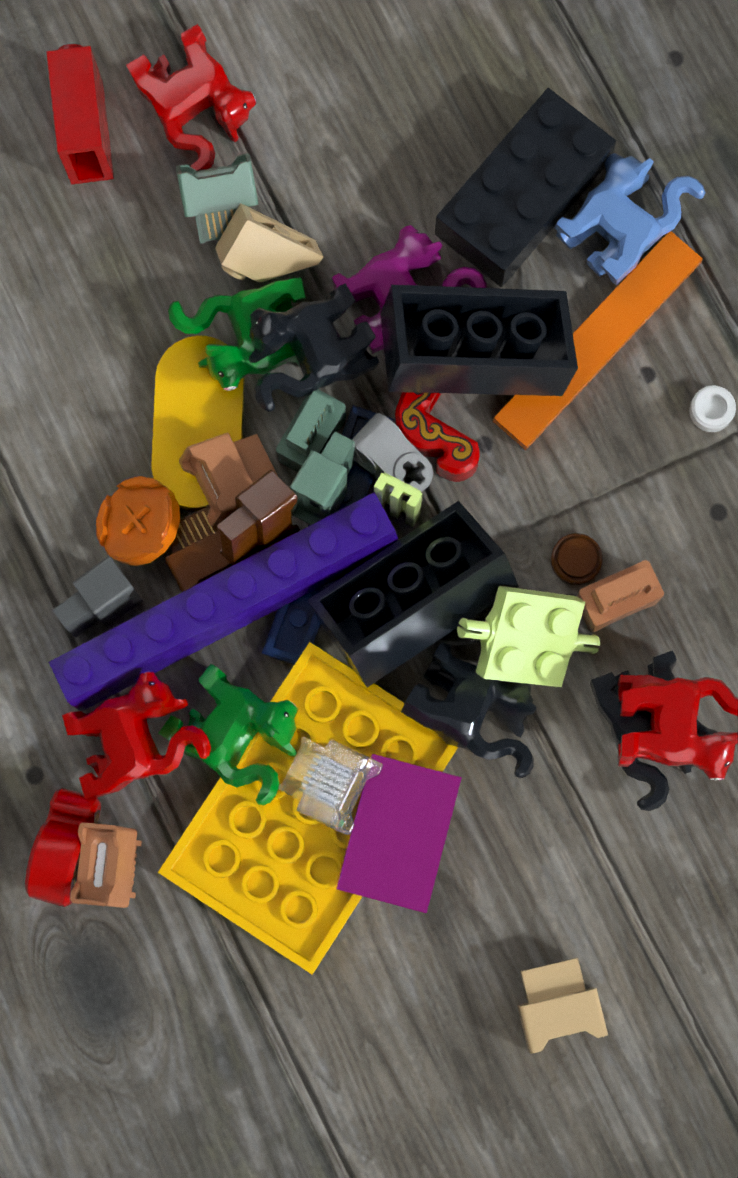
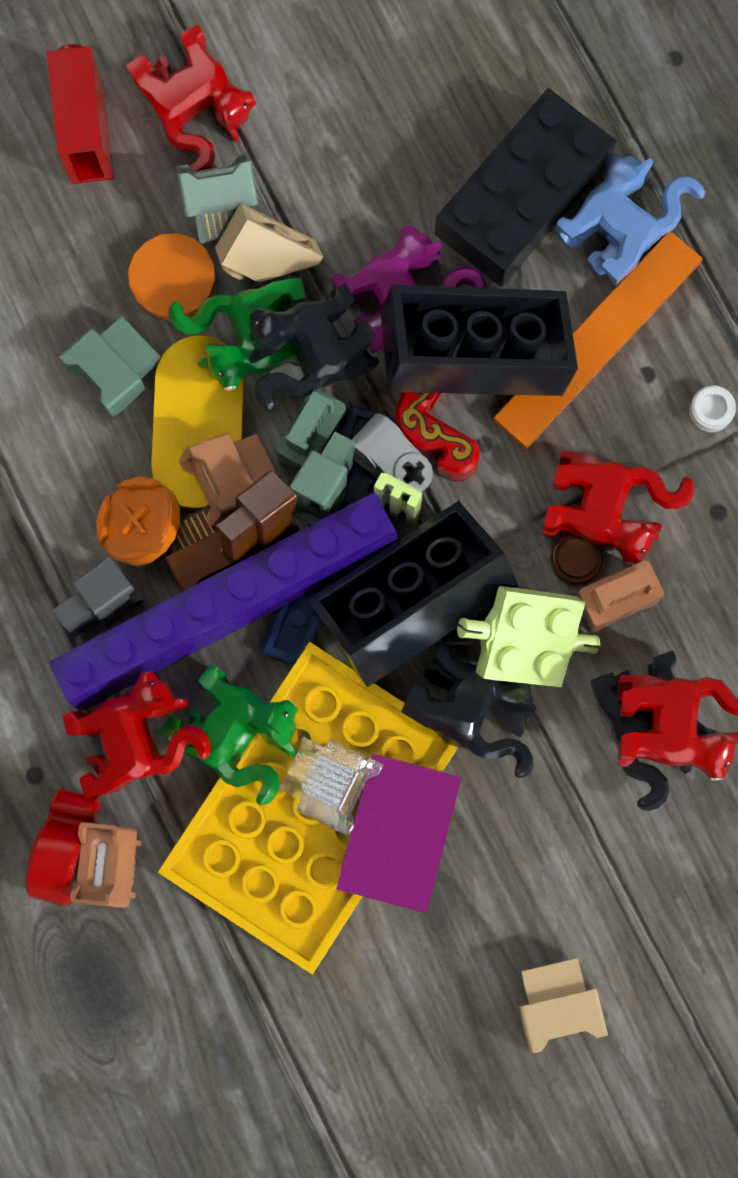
(112, 363): none -> sand green piece
(171, 271): none -> orange tile
(603, 502): none -> red animal

